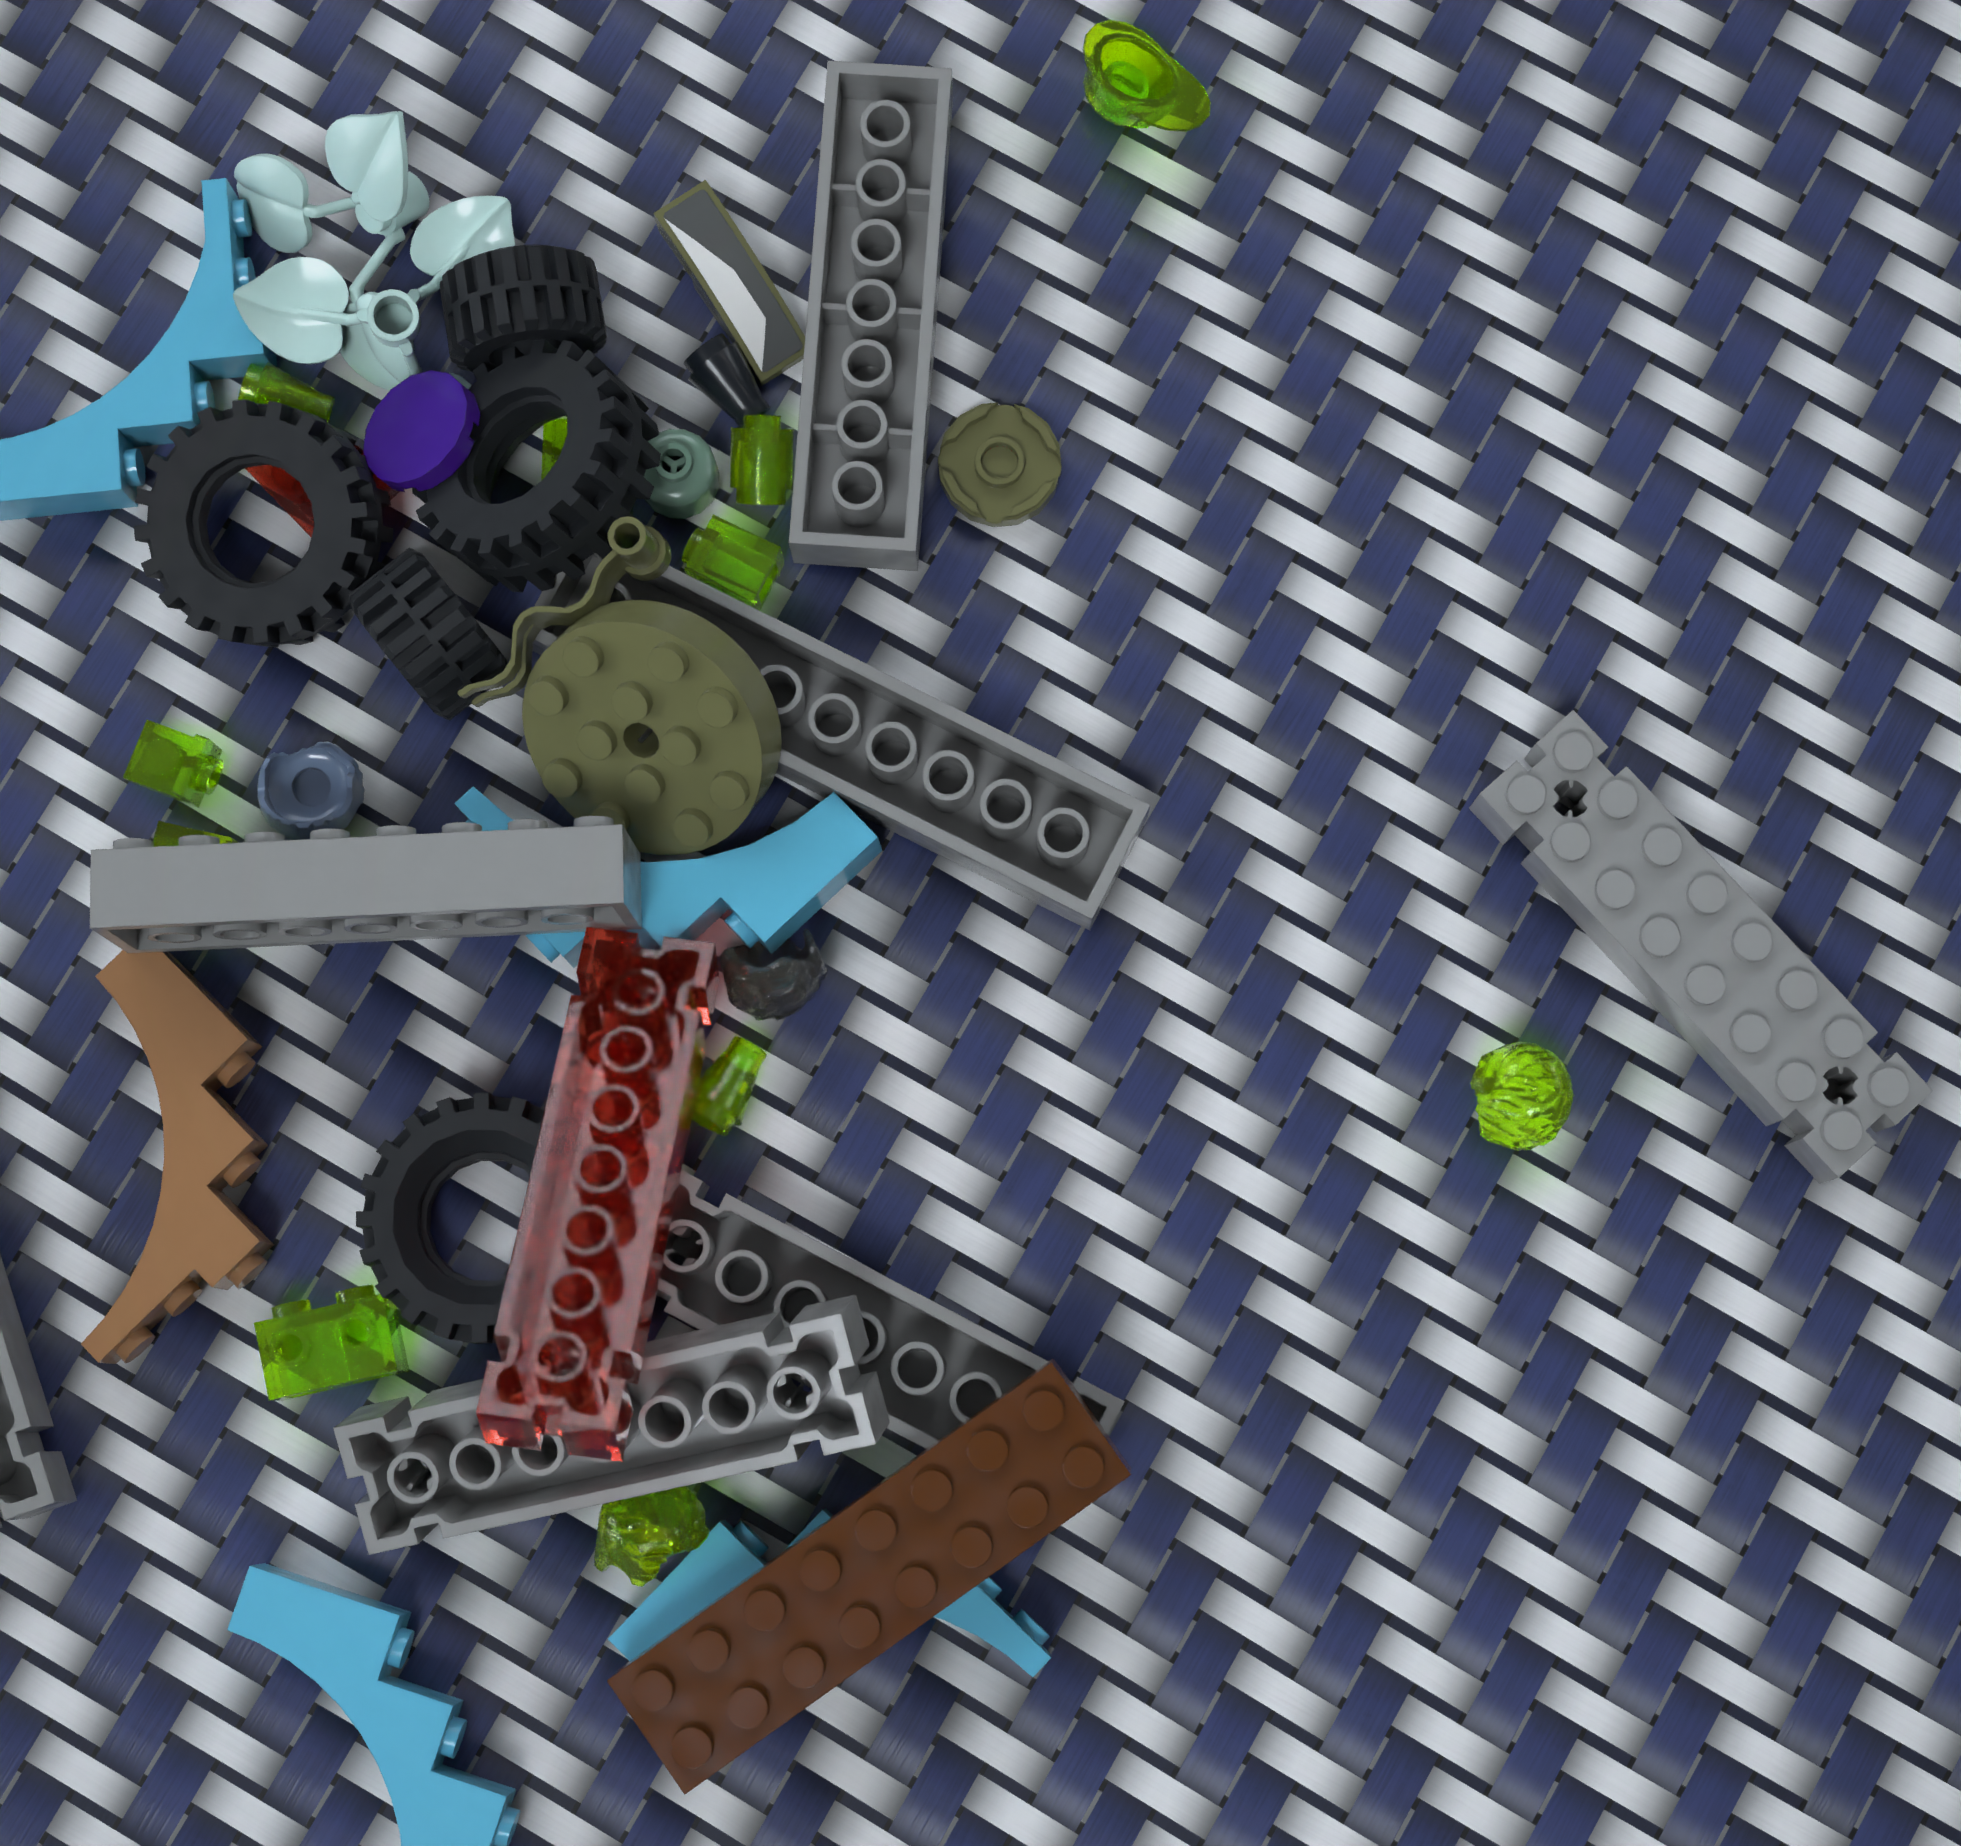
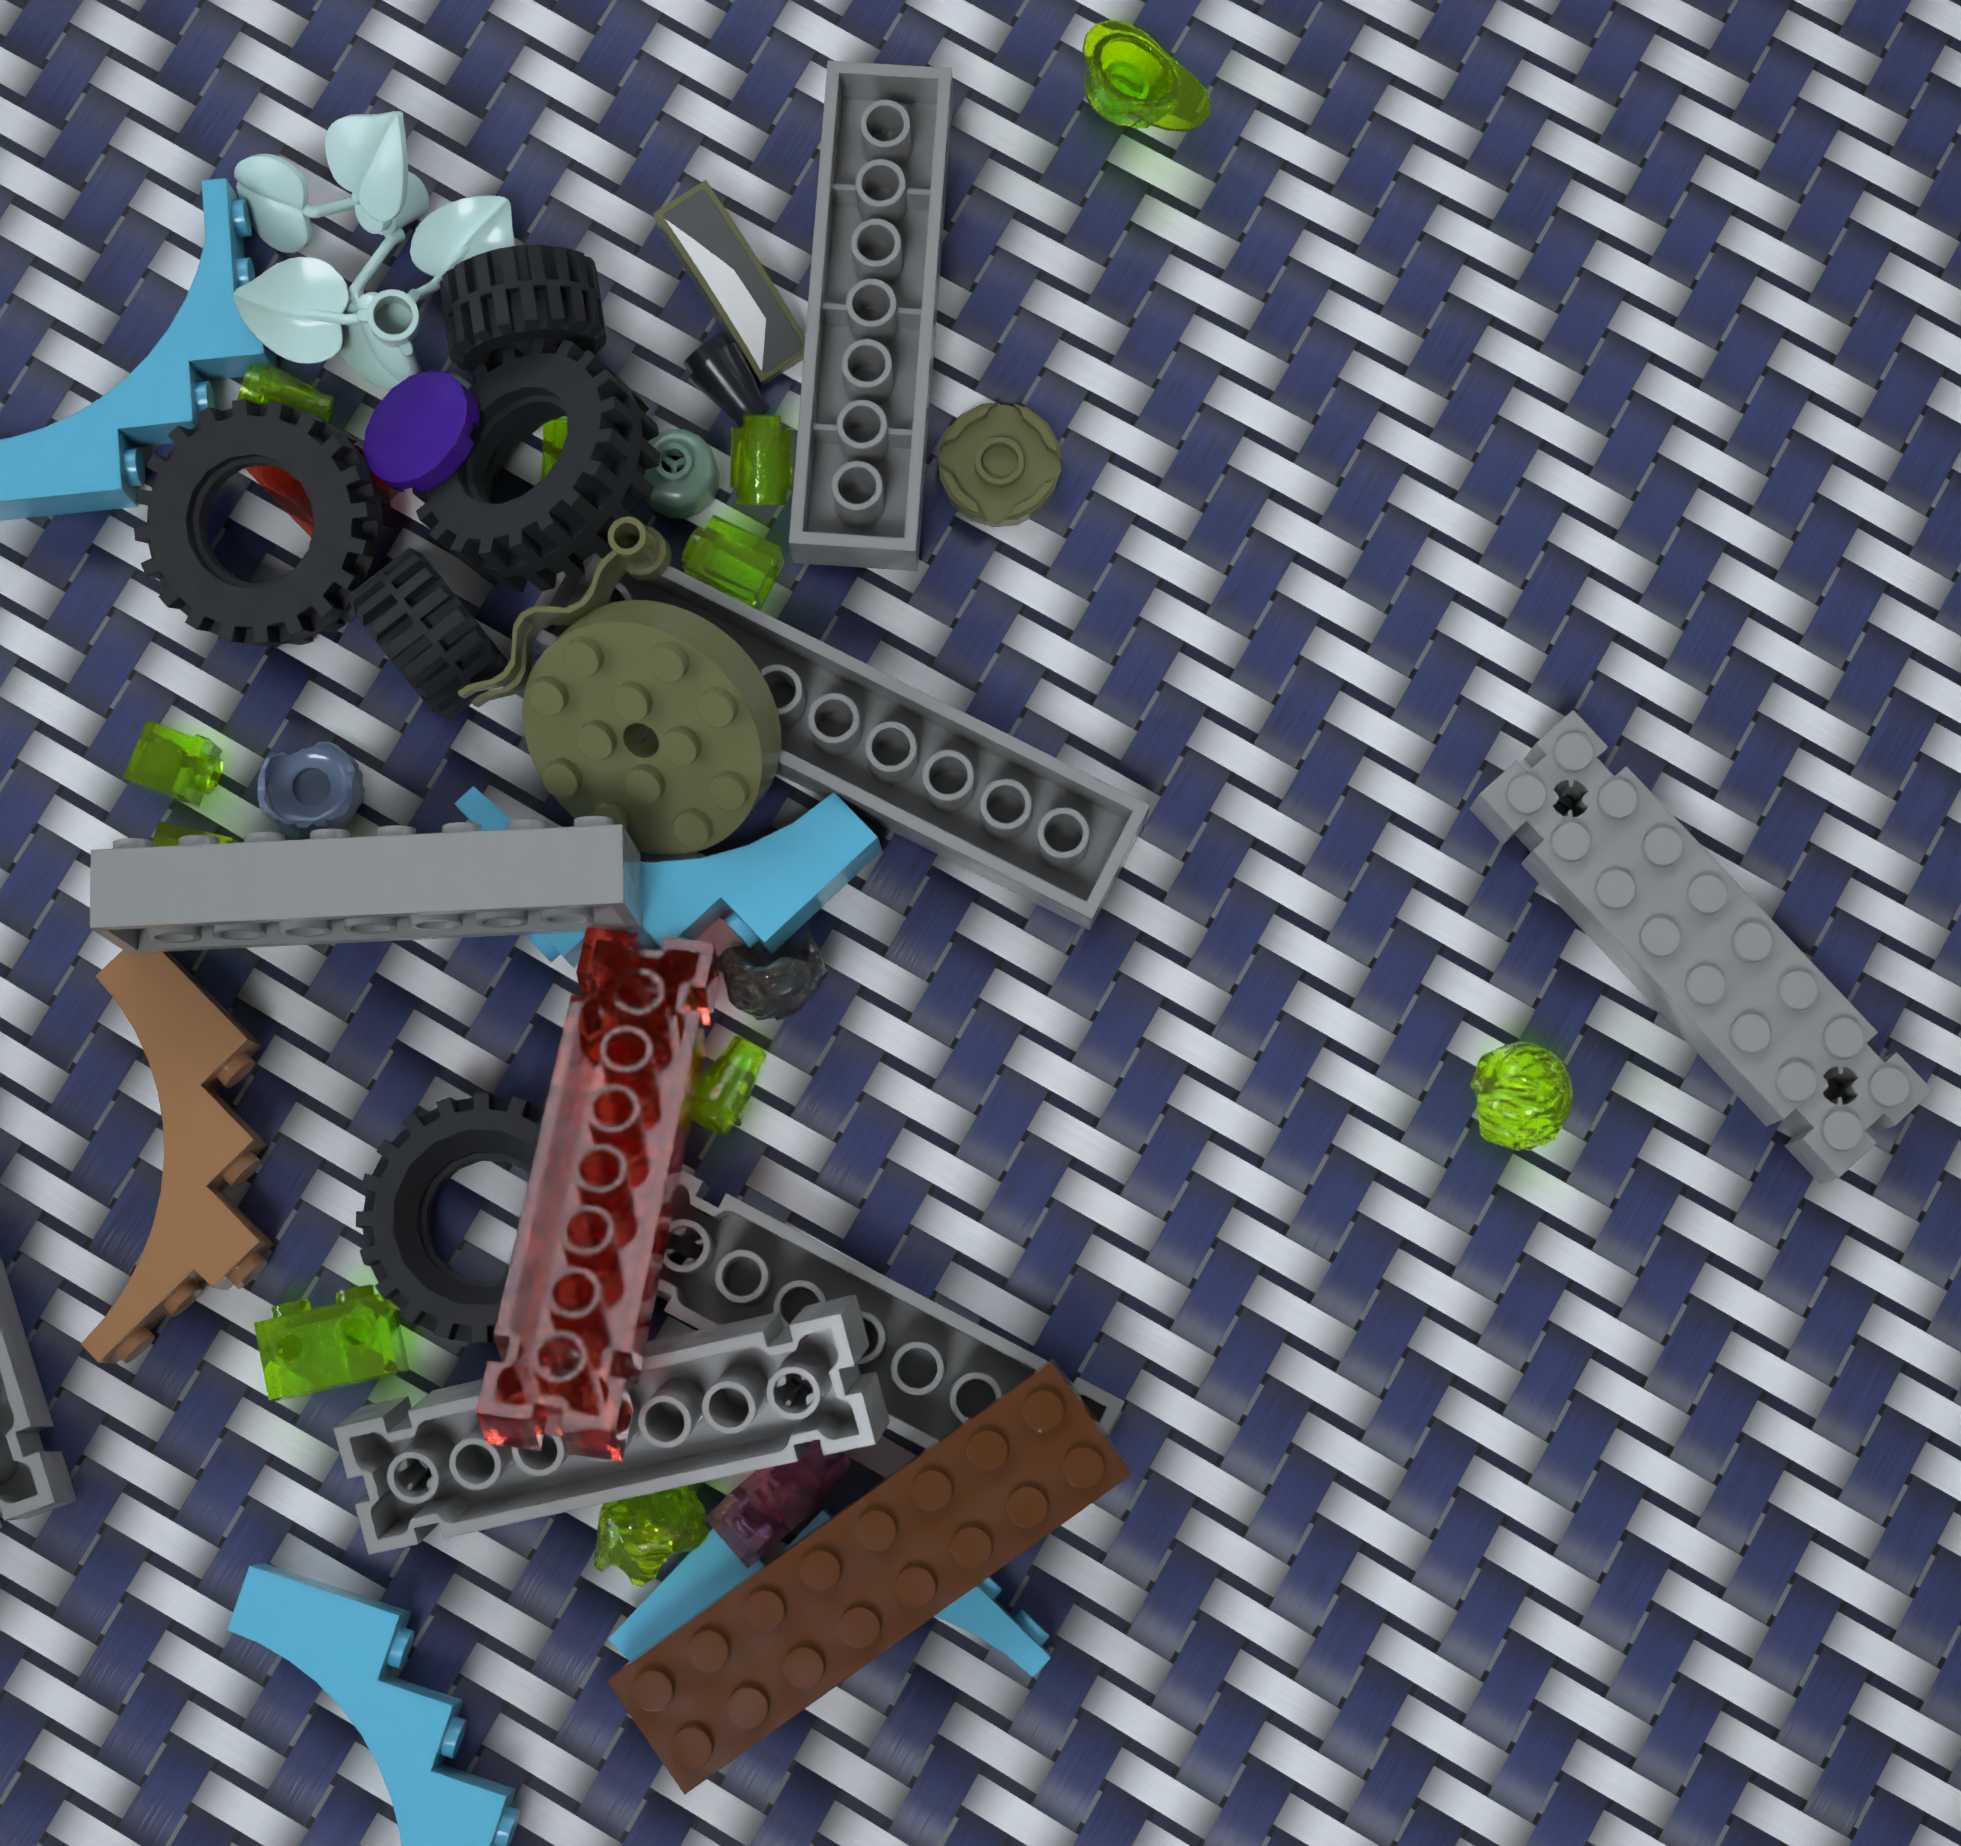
(775, 1502): none -> clear pink hinge

